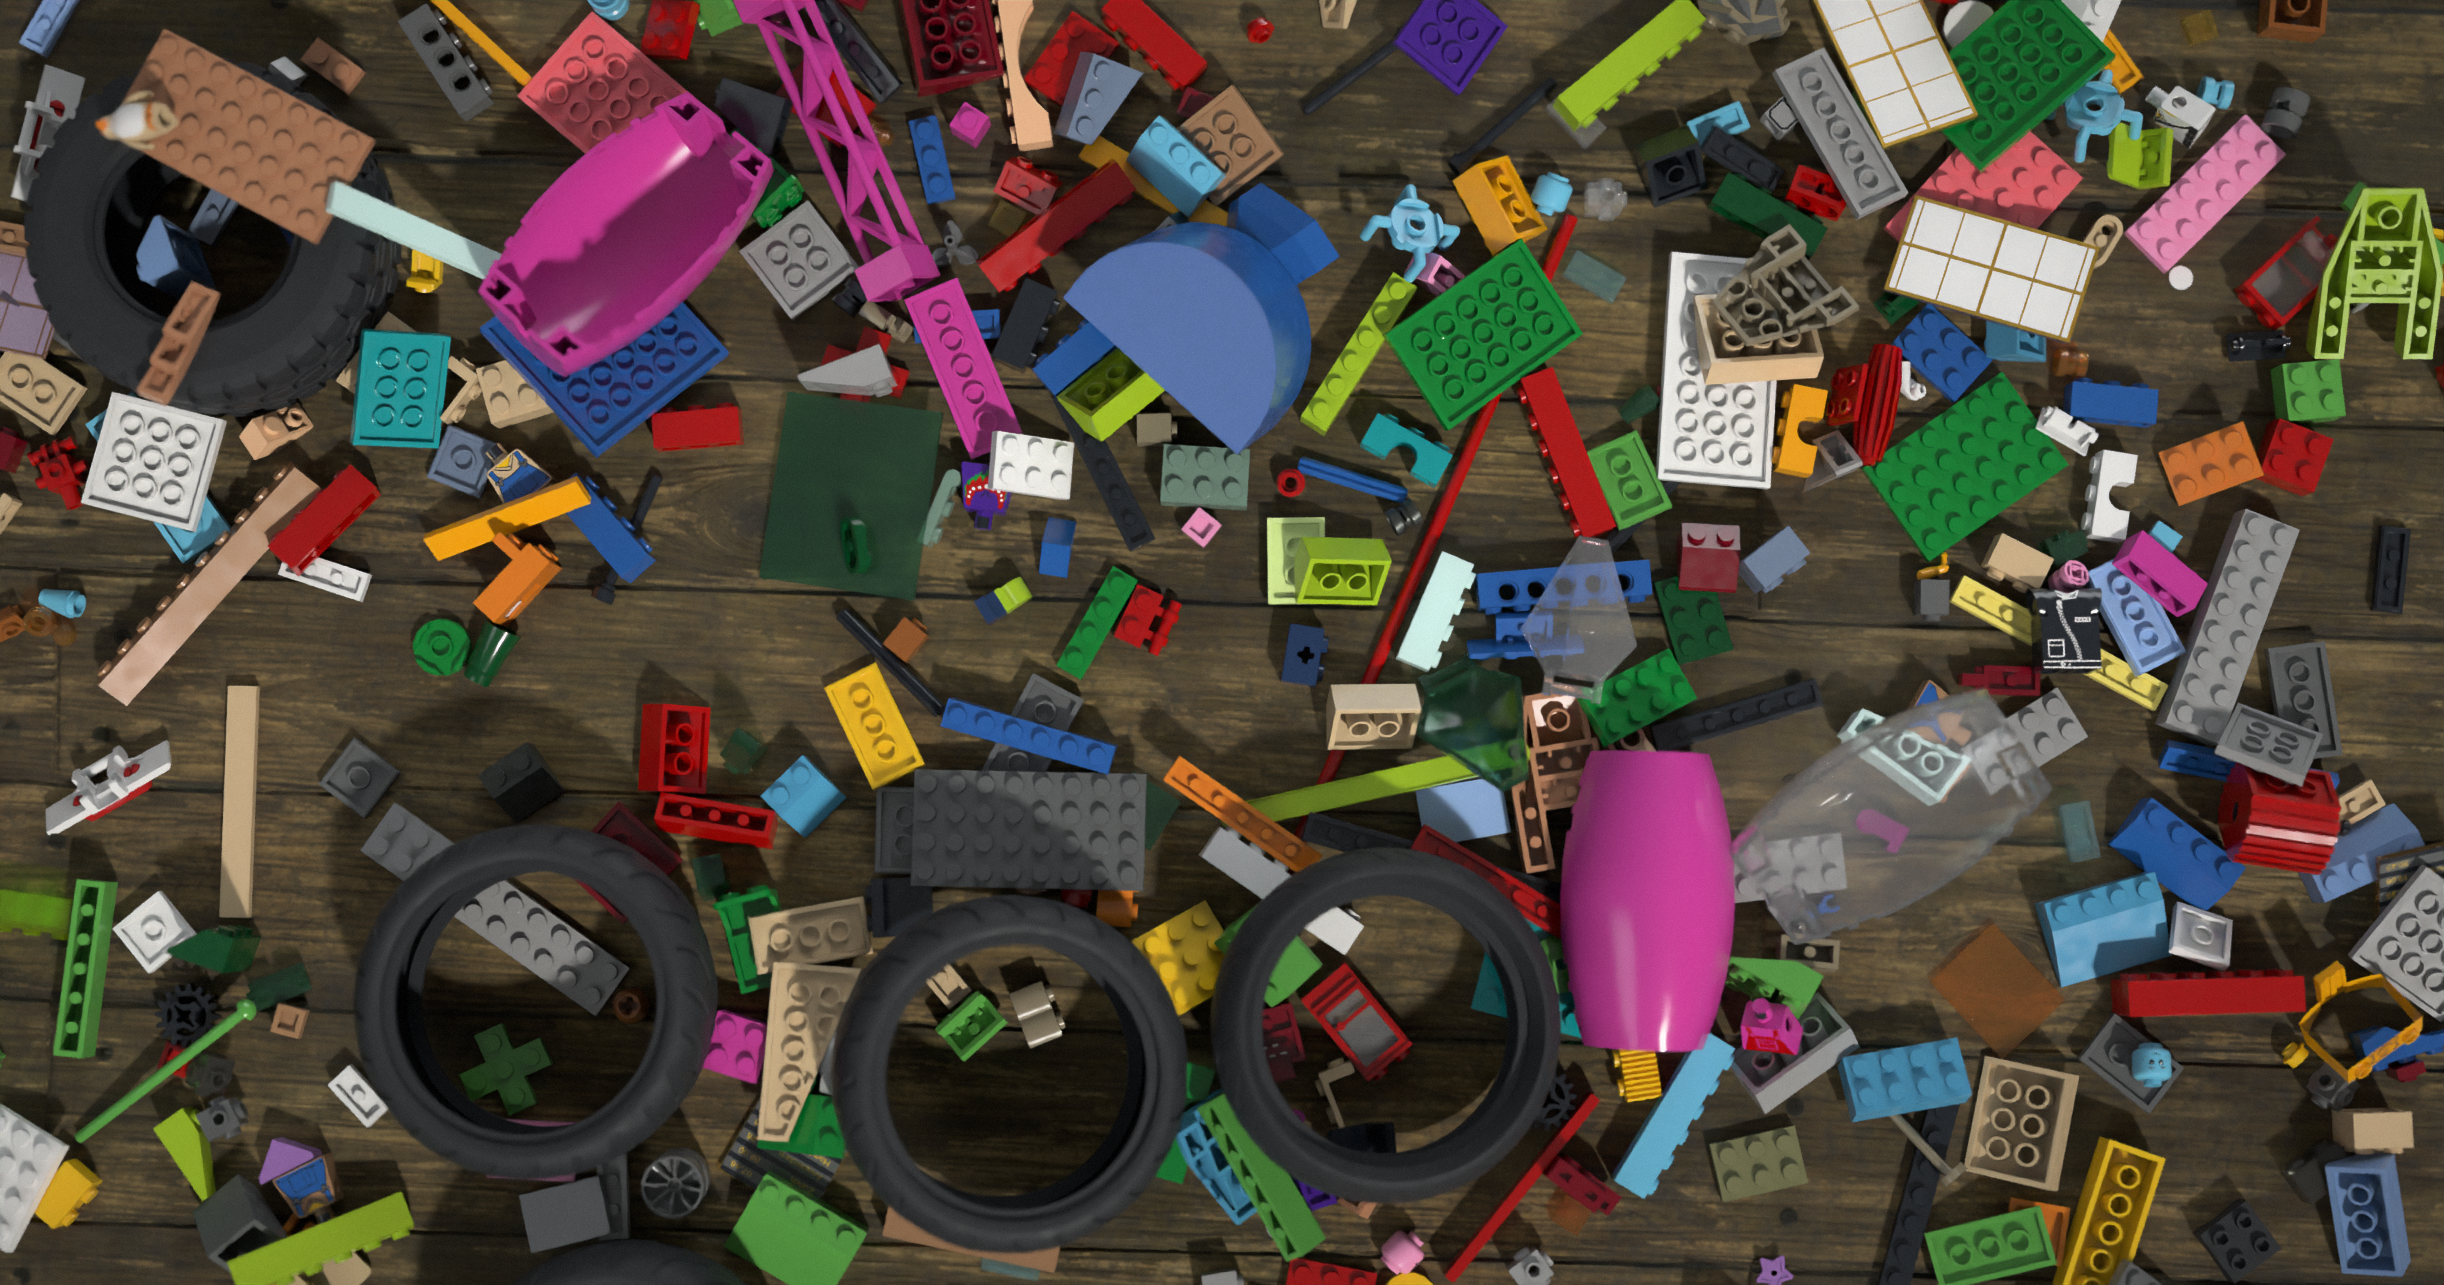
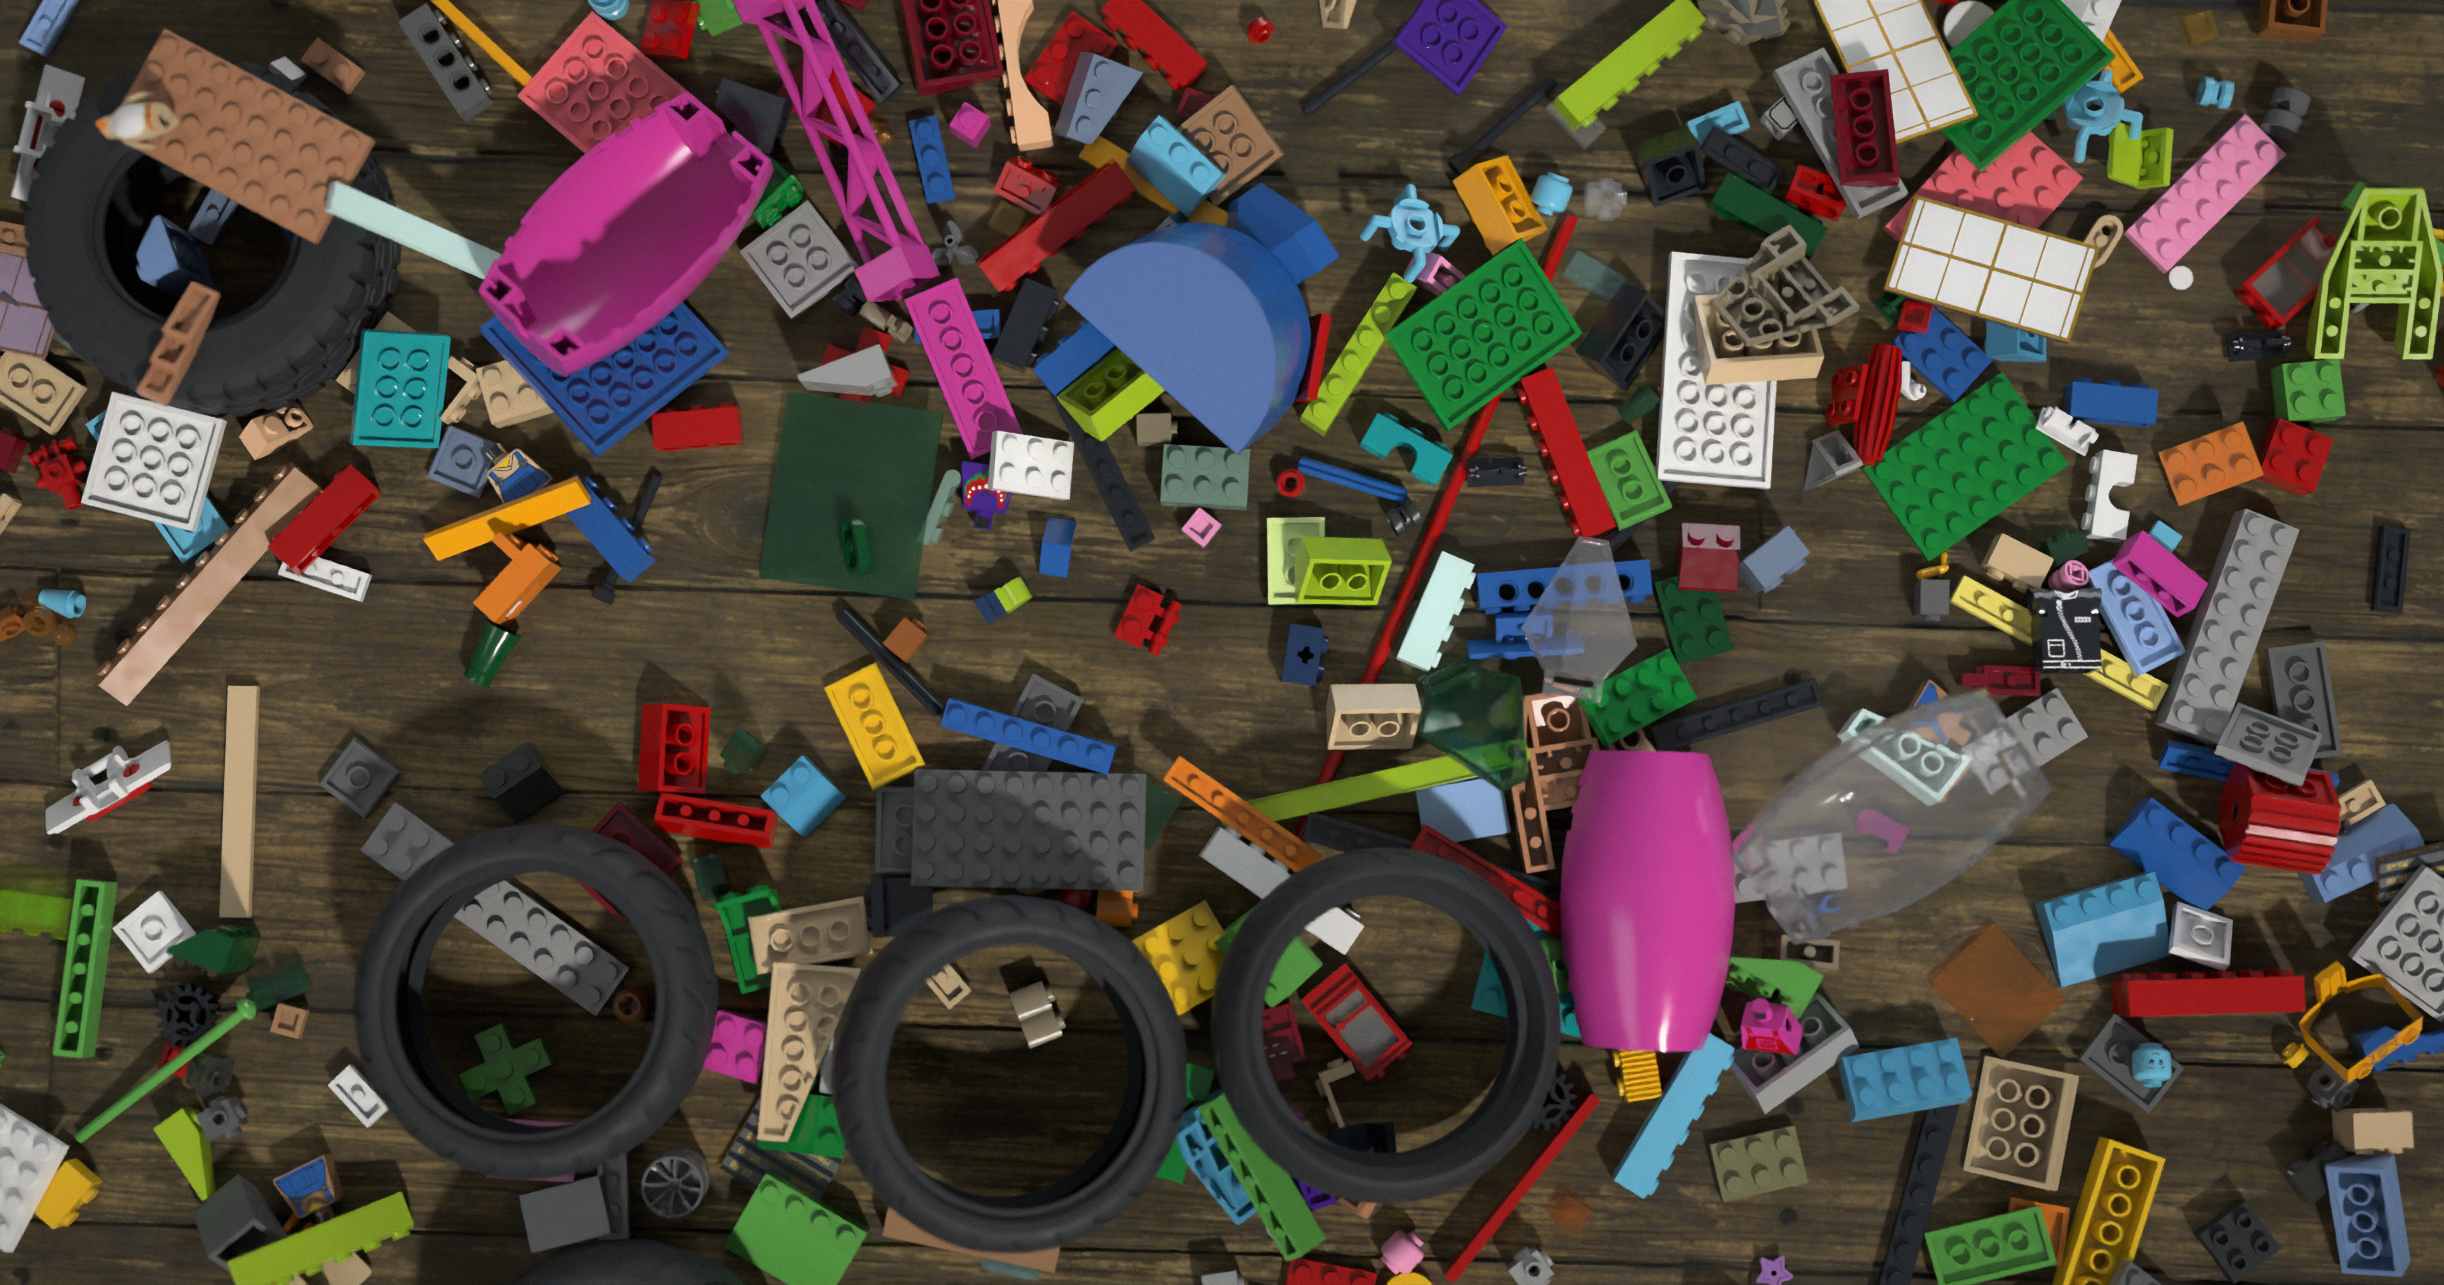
(284, 1157): medium lavender slope -> none
(425, 272): yellow bracket -> none
(442, 647): green tile -> none
(971, 1025): bright green bracket -> none
(1097, 623): green plate -> none
(1319, 336): none -> red tile
(1496, 471): none -> black hinge
(1581, 1185): dark red piece -> none
(1624, 336): none -> black slope
(1792, 454): light orange arch -> none
(1864, 129): none -> dark red slope
(1915, 316): none -> red tile
(1926, 1149): dark tan piece -> none
(2070, 363): clear orange wheel -> none
(2079, 831): clear light blue plate -> none
(2181, 112): white torso -> none
(2405, 1071): dark red plate -> none

